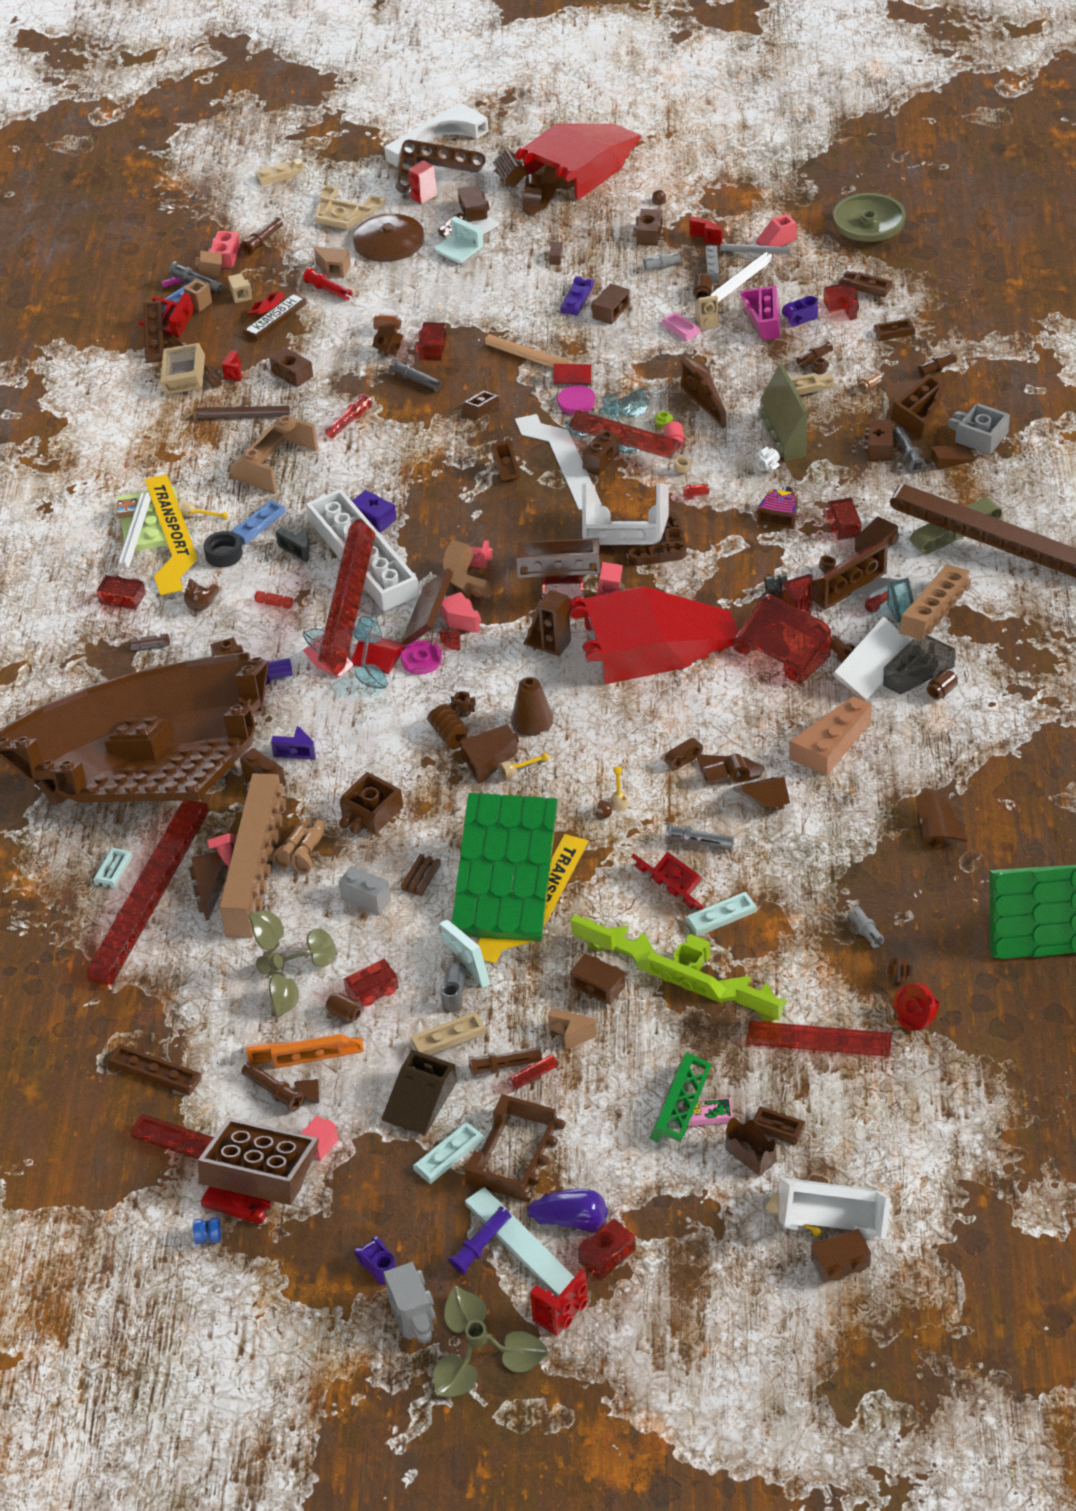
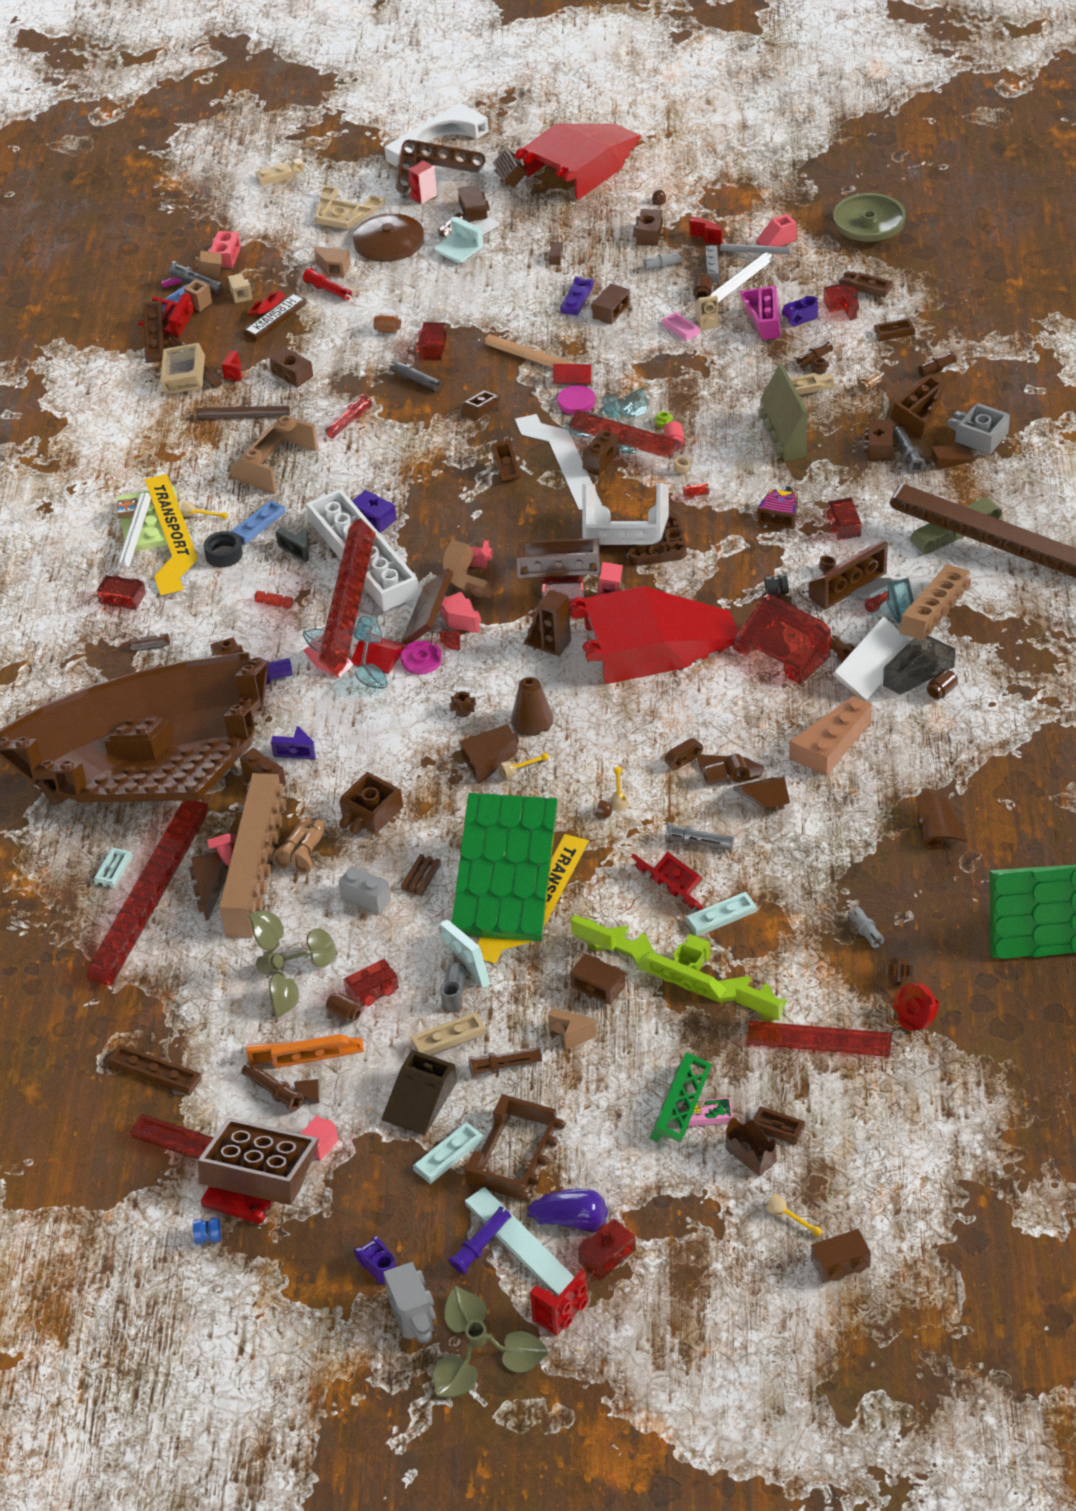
(198, 597): reddish brown hair -> none
(257, 238): reddish brown pin -> none
(387, 341): reddish brown brick -> none
(448, 725): reddish brown piece -> none
(534, 1071): clear red pin -> none
(536, 195): reddish brown panel -> none
(701, 388): reddish brown wedge -> none
(767, 459): white gear -> none
(798, 592): clear red slope -> none
(833, 1207): white windscreen -> none
(877, 532): reddish brown brick -> none

